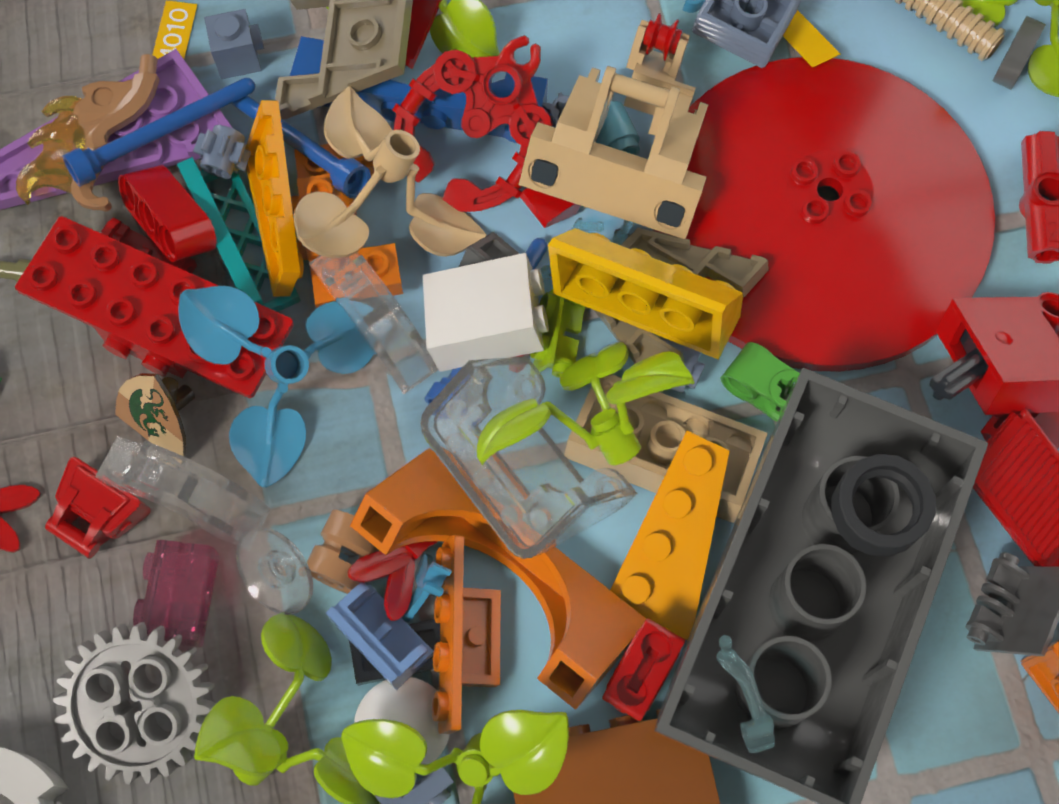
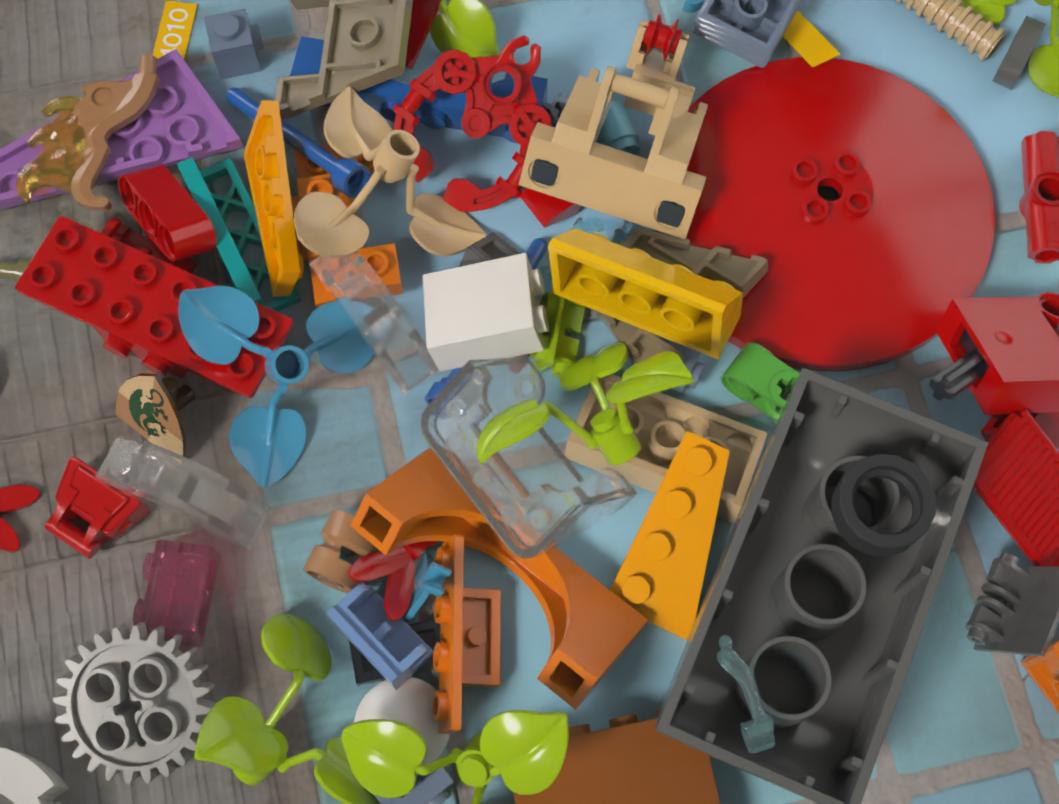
(87, 163): blue piece -> none
(222, 151): sand blue gear -> none
(274, 571): clear dish -> none
(643, 669): red piece -> none

